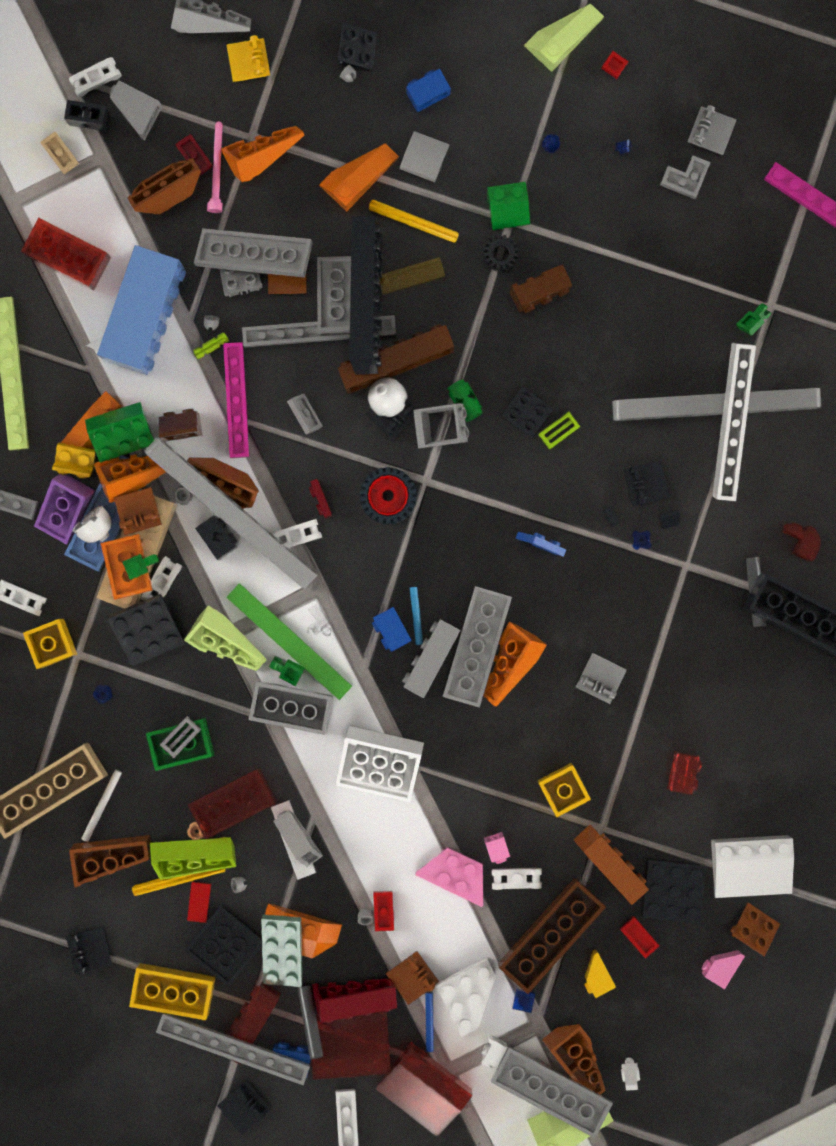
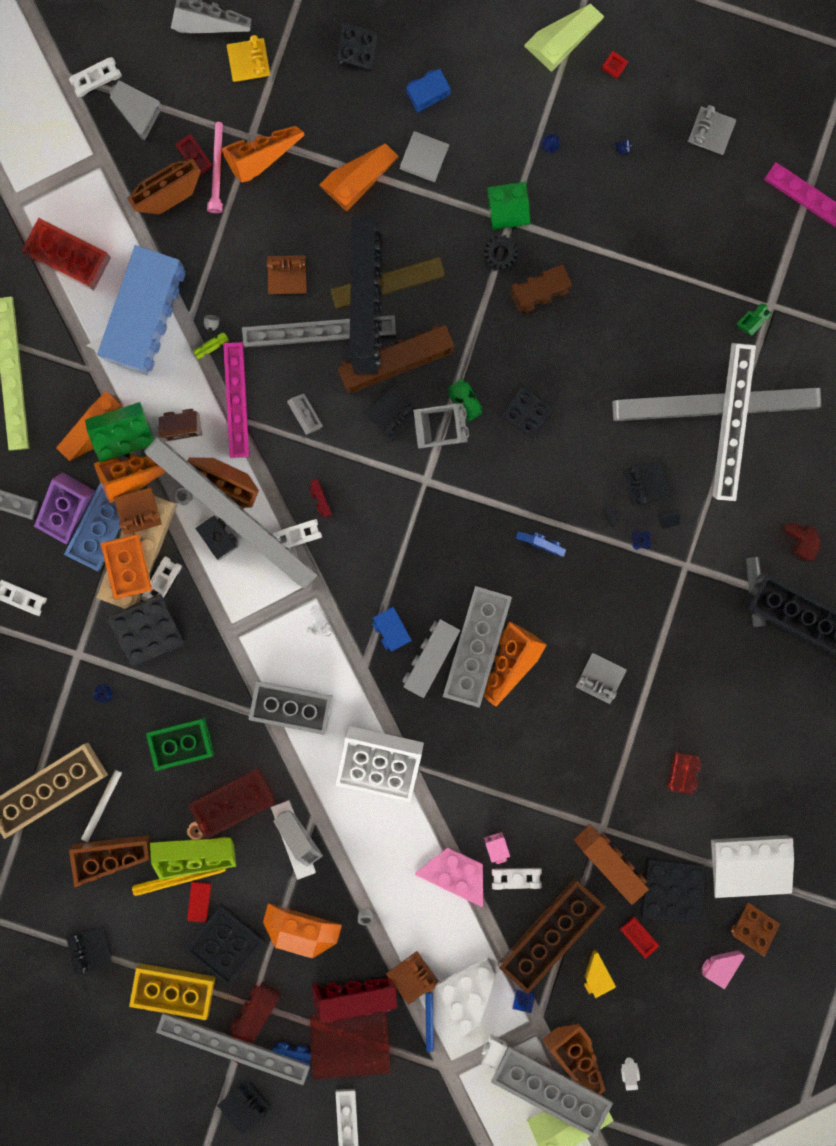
(50, 643): yellow brick -> none
(59, 153): tan plate -> none
(74, 460): yellow bracket -> none
(86, 115): black brick -> none
(94, 526): white cylinder -> none
(138, 566): green plate -> none
(191, 725): light grey tile -> none
(217, 634): yellowish green wedge -> none
(237, 884): light grey hinge -> none
(239, 281): light grey hinge -> none
(253, 252): light grey plate -> none
(282, 950): plate -> none
(289, 641): bright green tile -> none
(289, 672): green plate -> none
(310, 1022): dark grey piece -> none
(333, 294): light grey plate -> none
(348, 74): light grey hinge -> none
(383, 910): red plate -> none
(387, 397): white cylinder -> none
(388, 480): wheel -> none
(413, 221): yellow axle -> none
(416, 615): dark azure bar -> none
(425, 1089): clear red slope -> none
(546, 440): lime tile -> none
(564, 790): yellow brick -> none
(686, 182): light grey plate -> none

